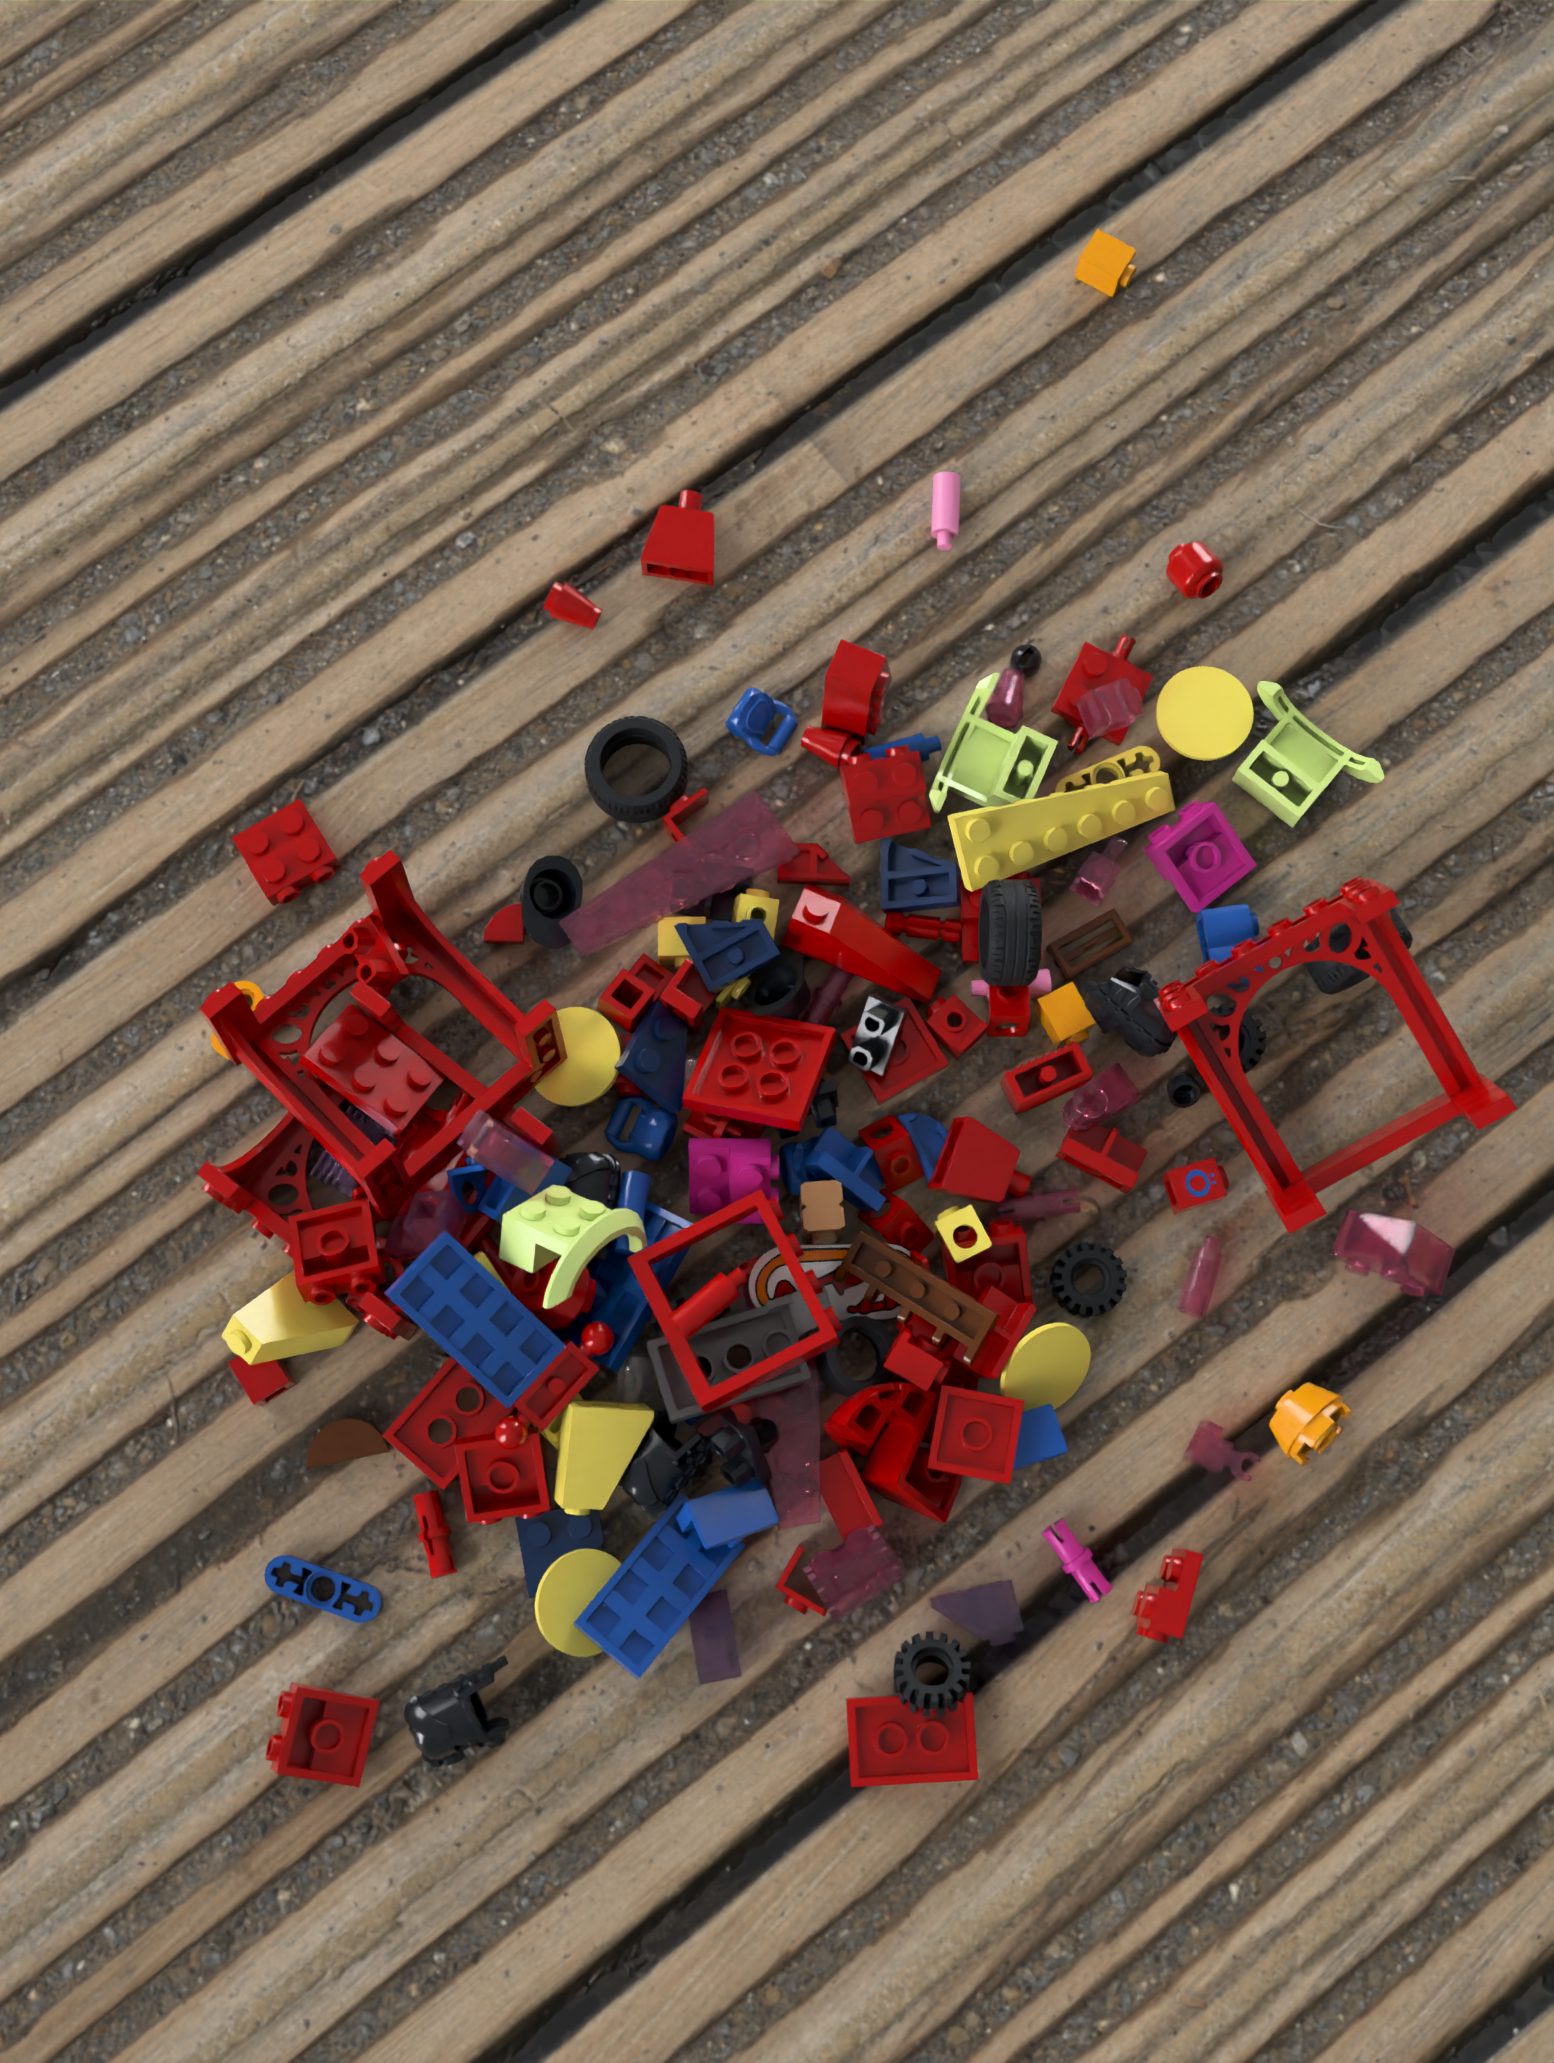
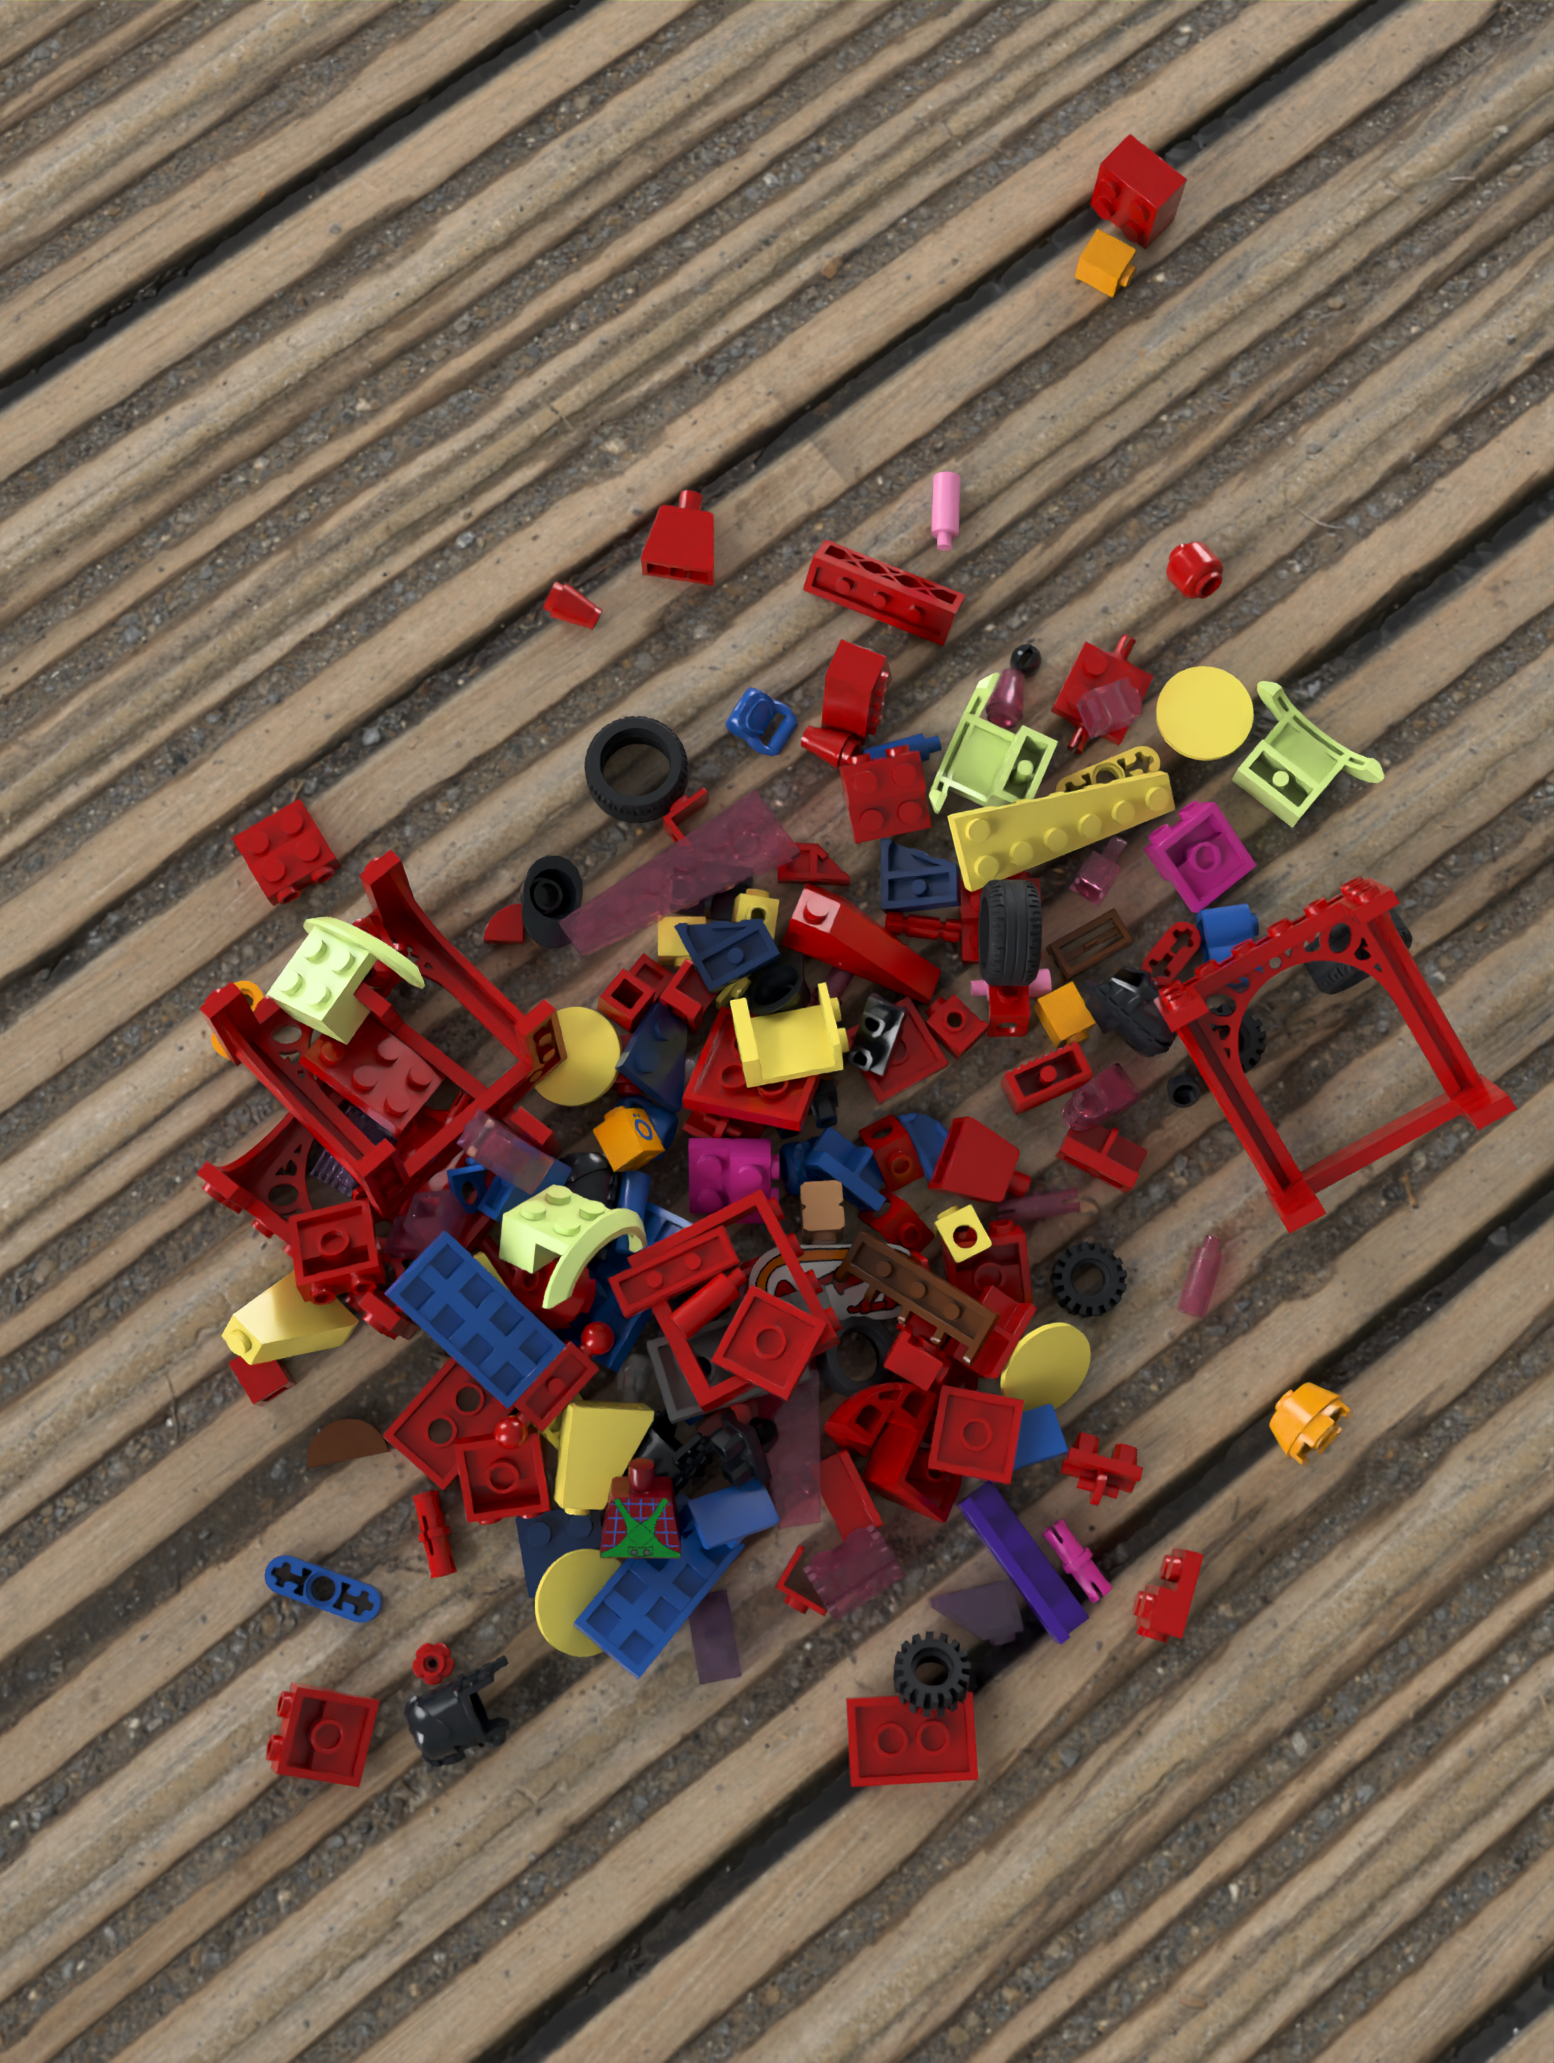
(328, 970): none -> yellowish green piece
(444, 1666): none -> red plate
(628, 1139): none -> light orange brick
(641, 1516): none -> dark red torso
(674, 1271): none -> red tile
(769, 1343): none -> red plate
(790, 1042): none -> light yellow panel
(883, 592): none -> red fence
(1022, 1561): none -> dark purple fence
(1099, 1473): none -> red hips
(1137, 191): none -> red brick
(1176, 961): none -> red beam
(1195, 1185): red brick -> none
(1214, 1452): clear pink piece -> none
(1395, 1249): clear pink brick -> none

